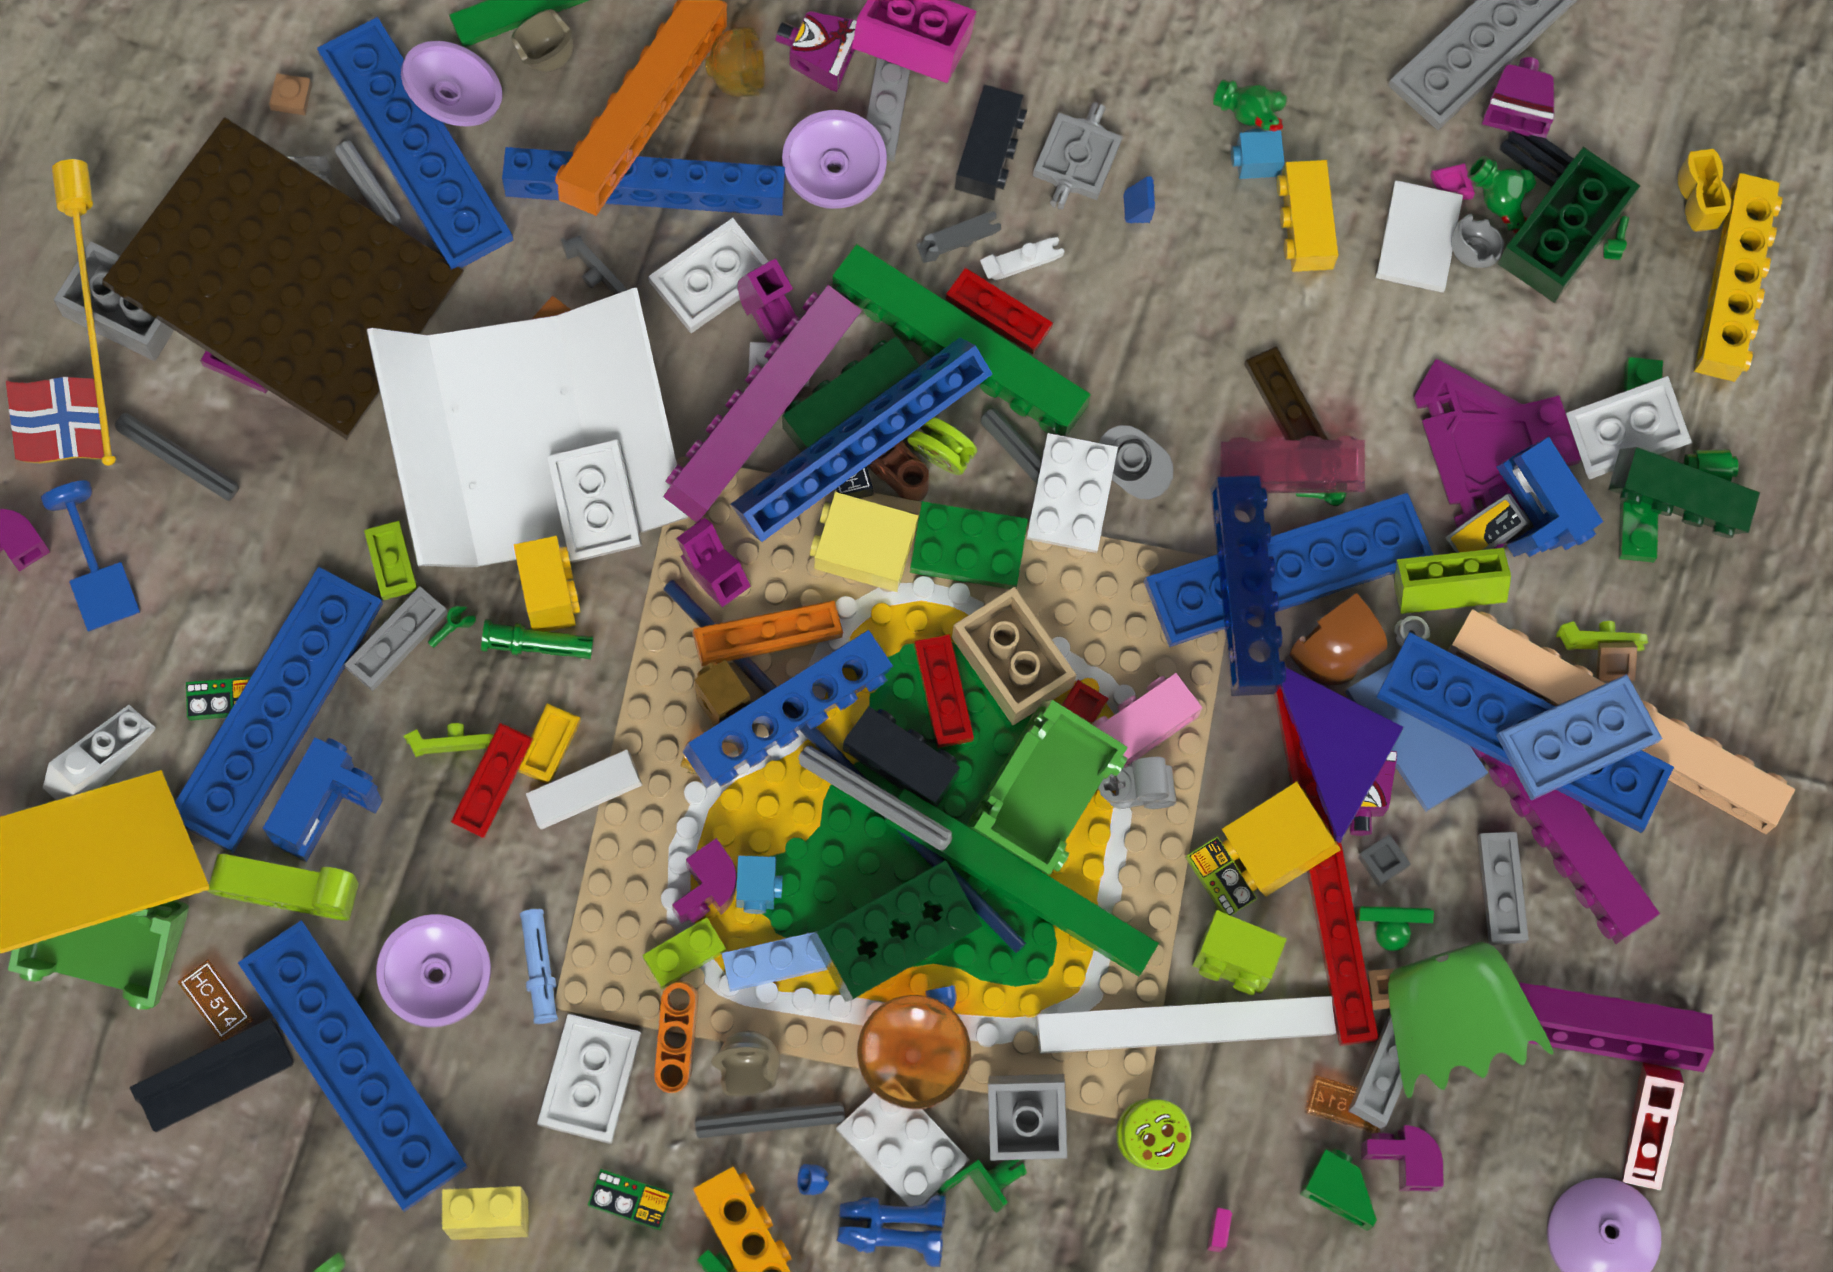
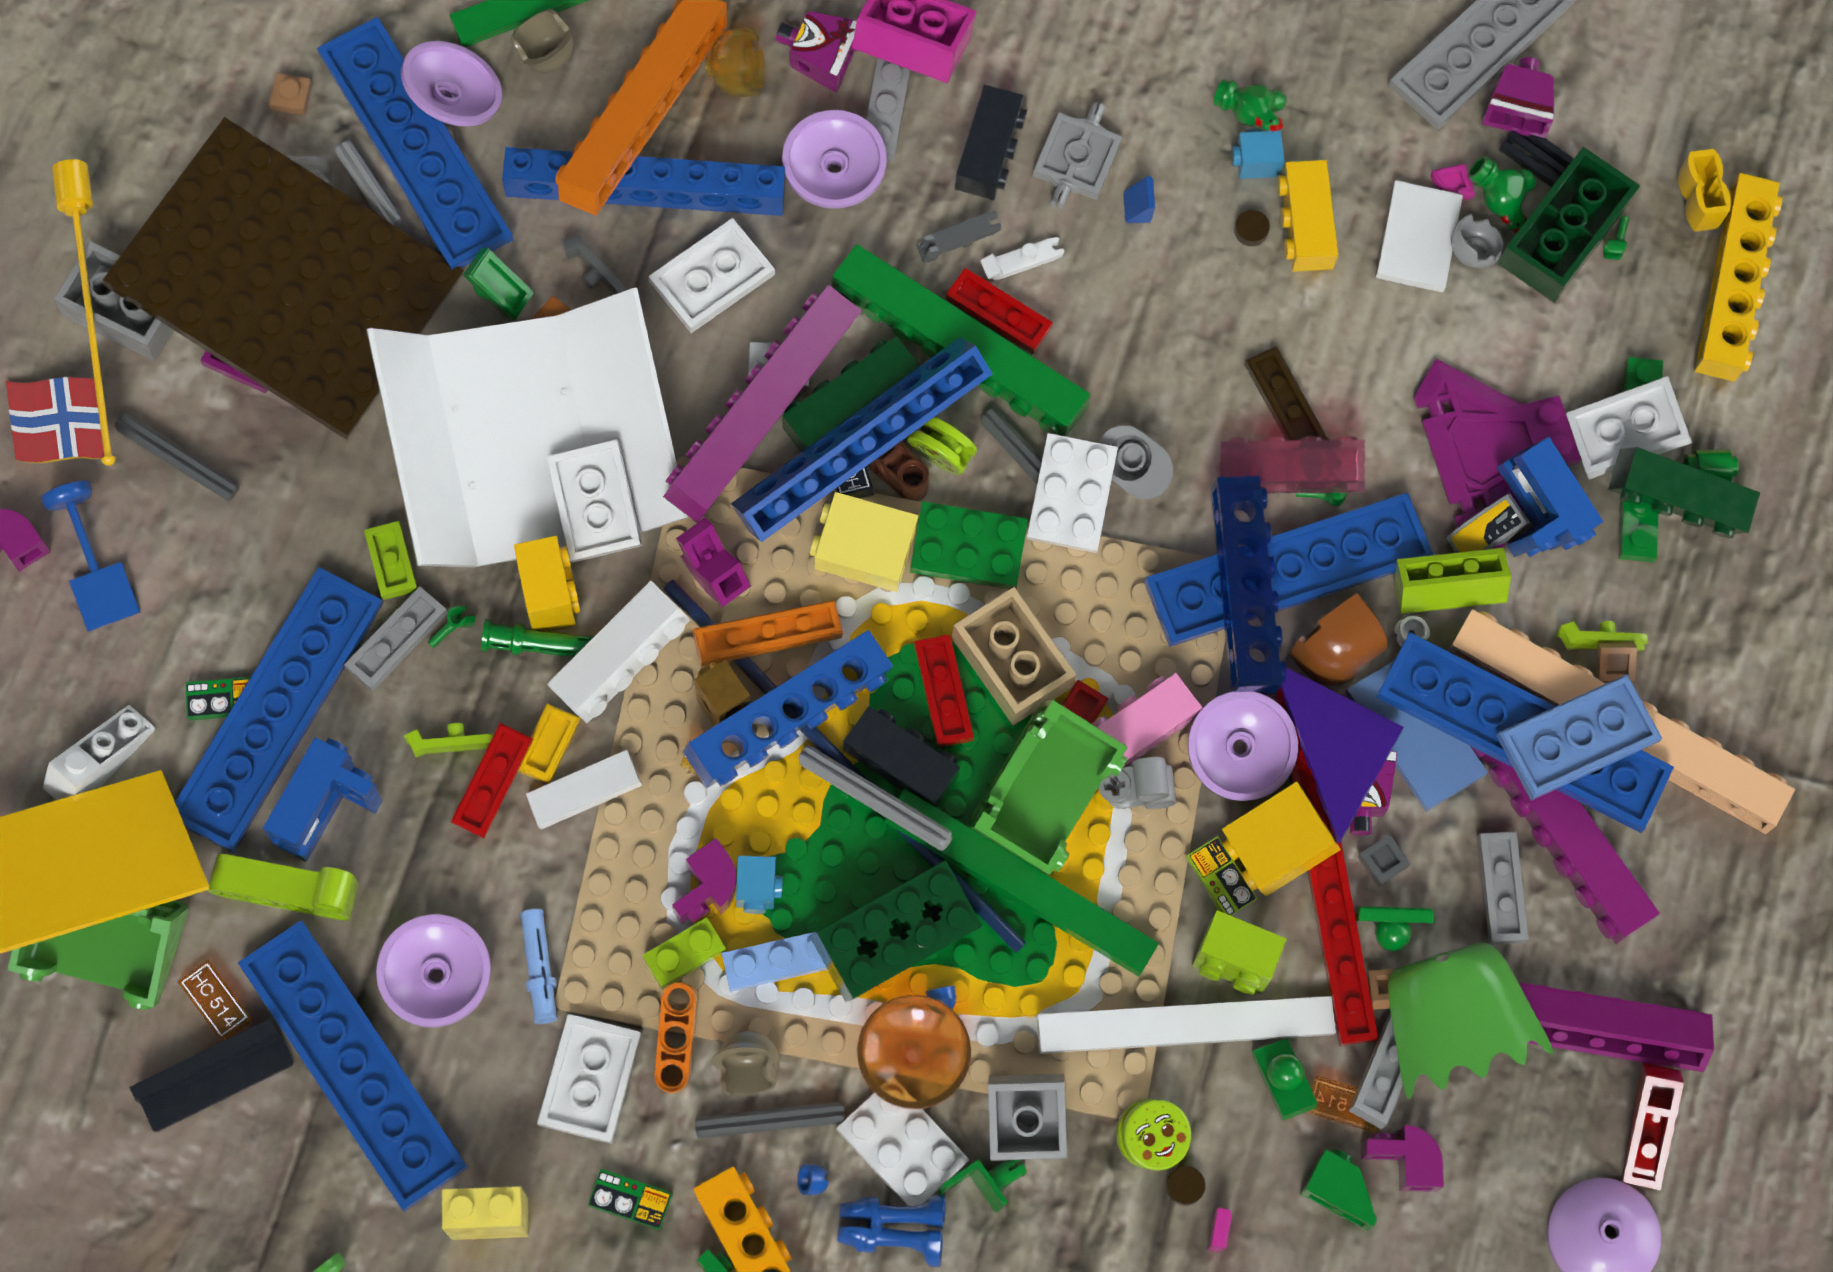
(498, 283): none -> green tile
(619, 652): none -> white brick
(764, 297): magenta brick -> none
(1185, 1186): none -> dark brown tile
(1251, 228): none -> dark brown tile
(1268, 742): none -> lavender dish
(1285, 1079): none -> green tile

